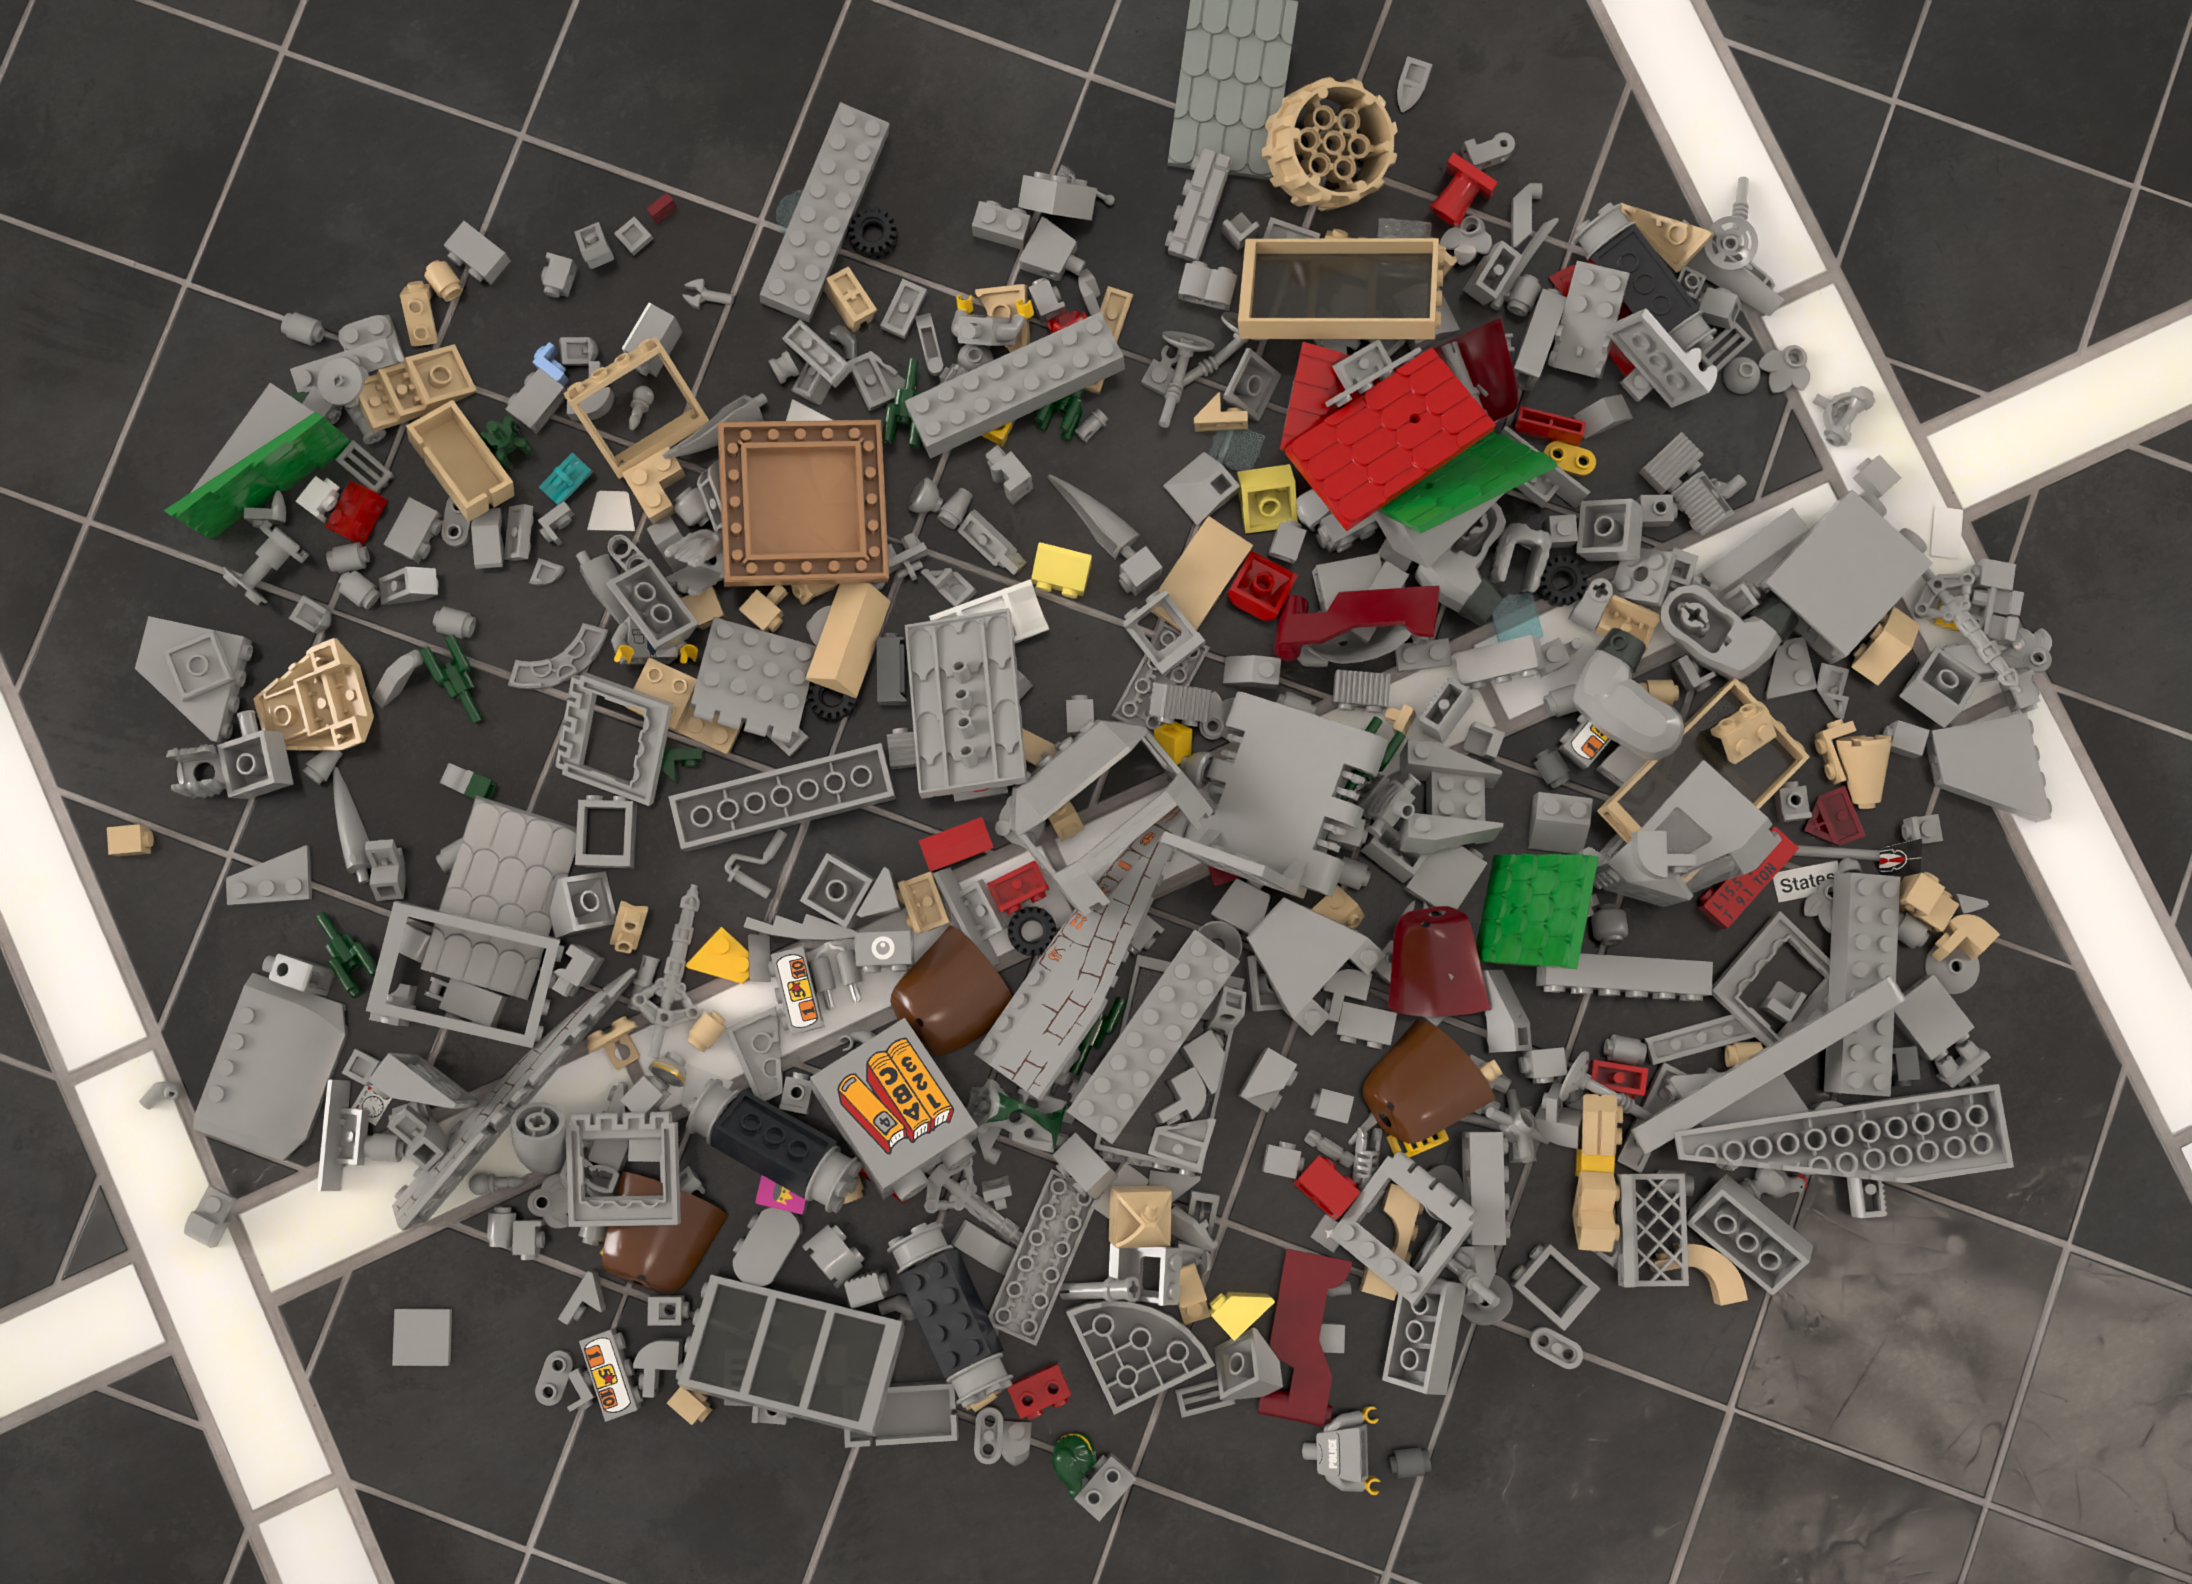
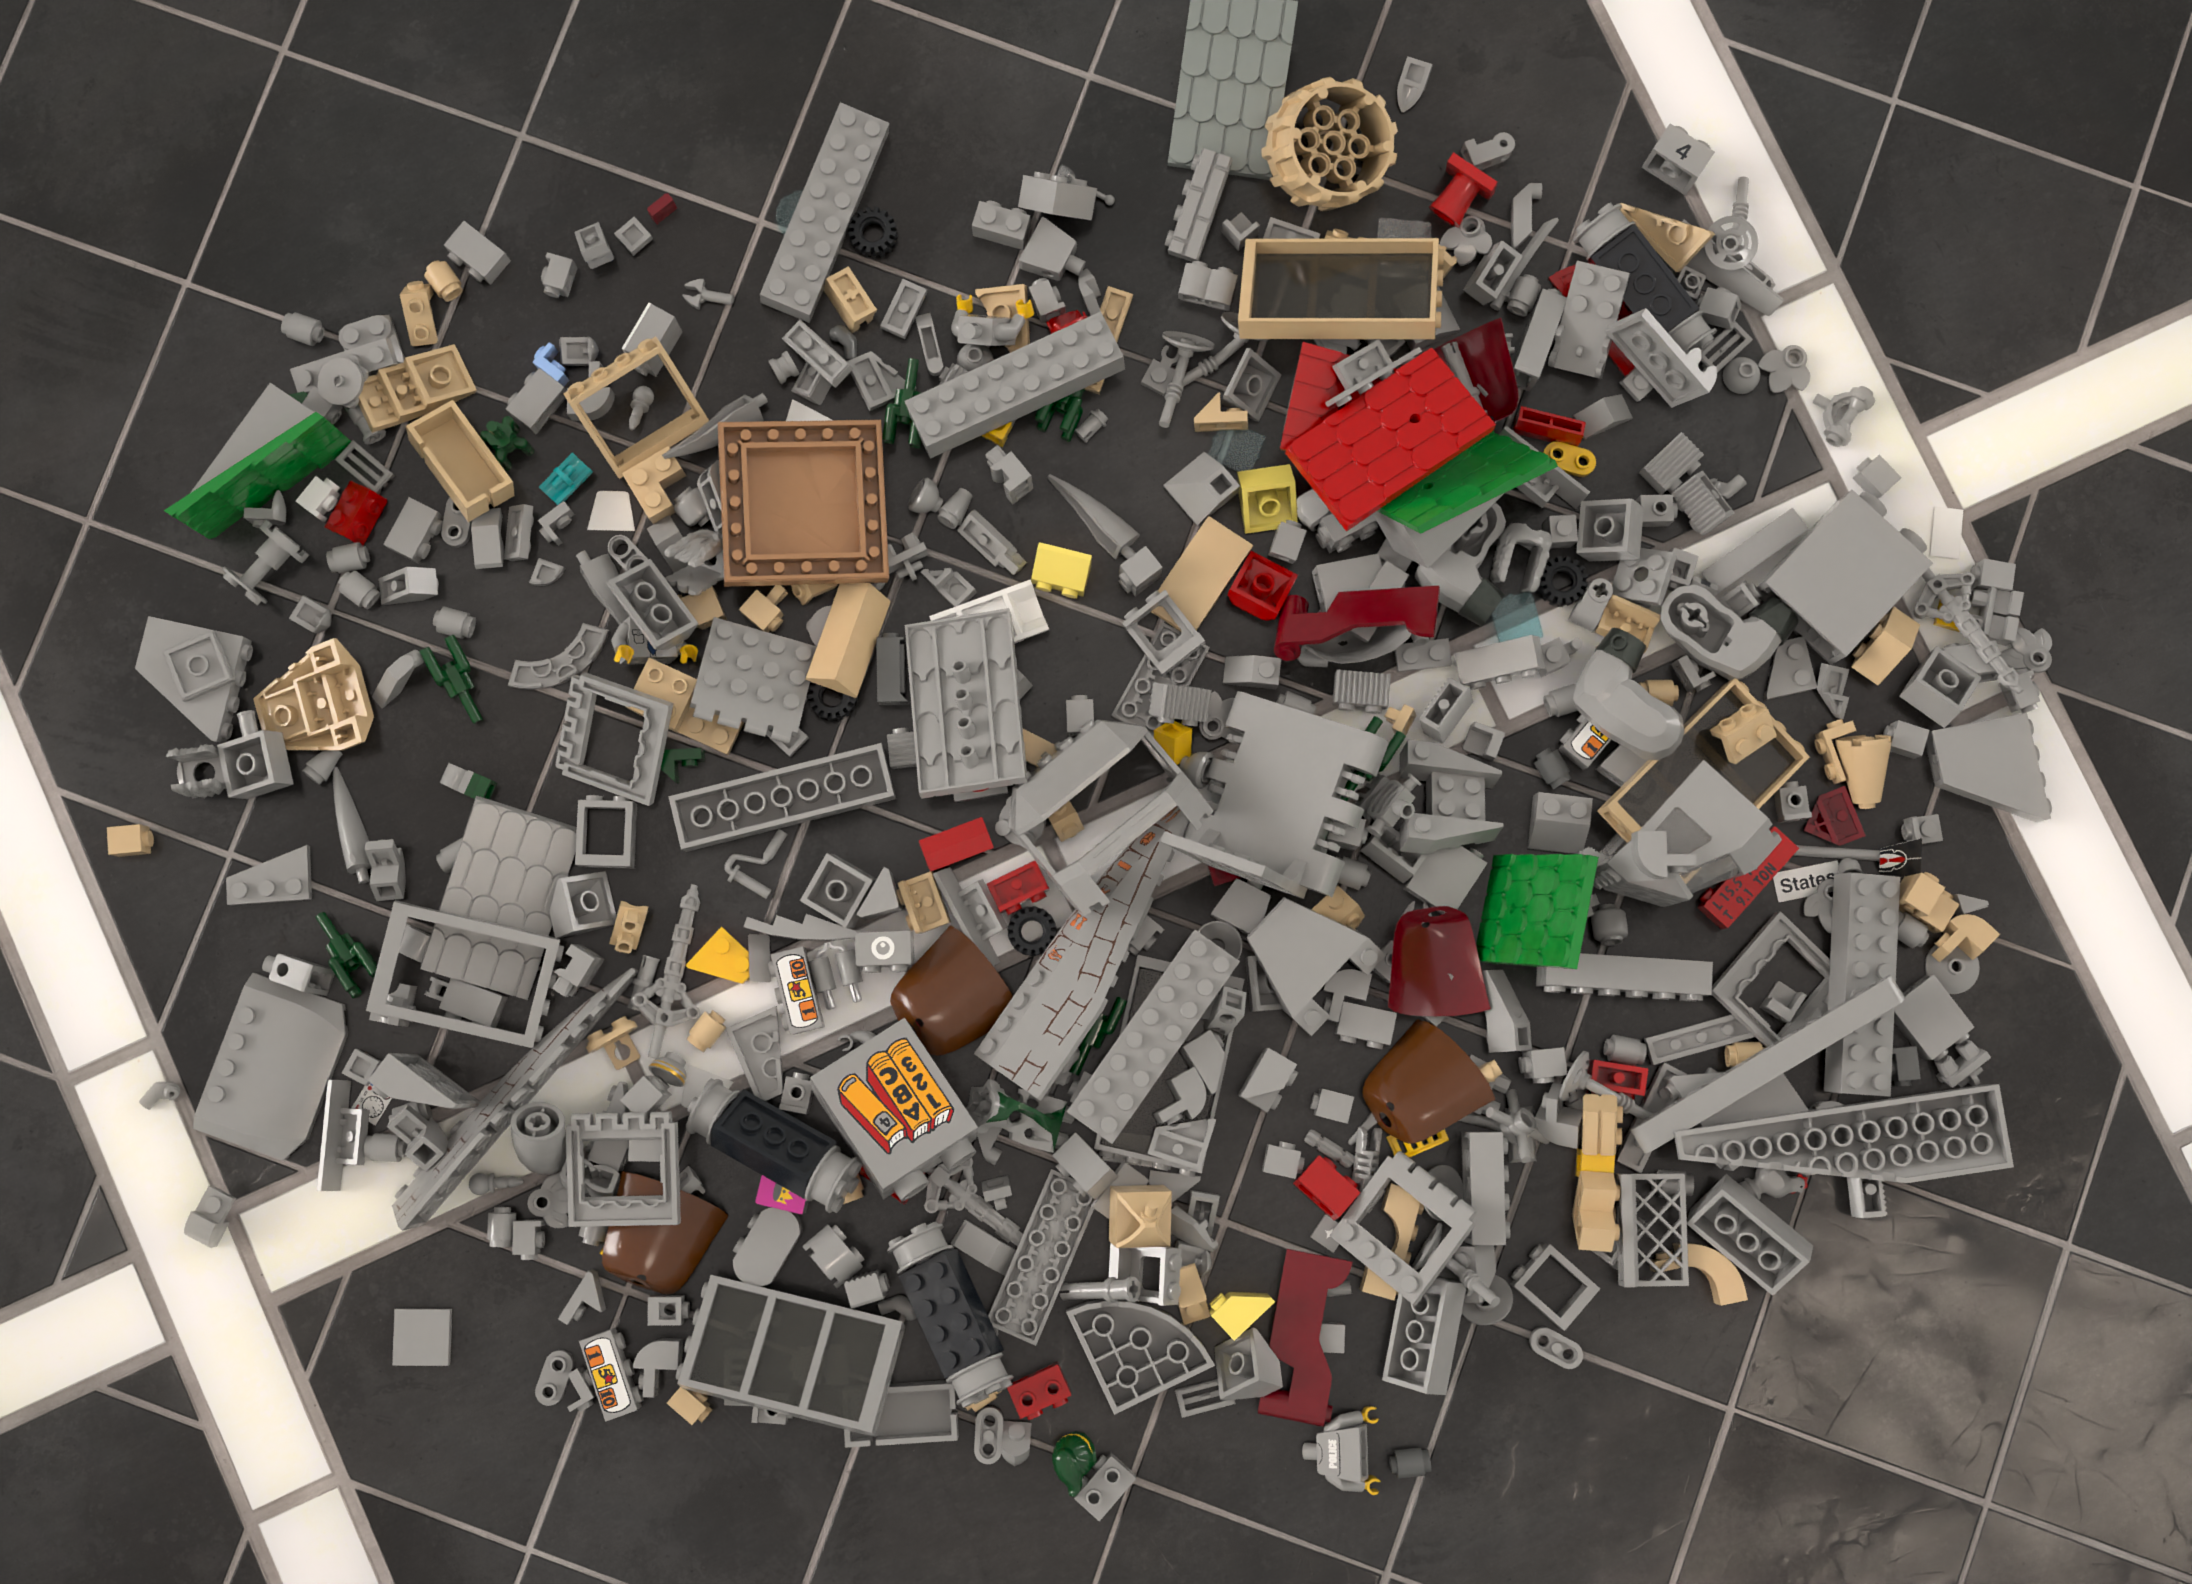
(1678, 158): none -> light grey brick

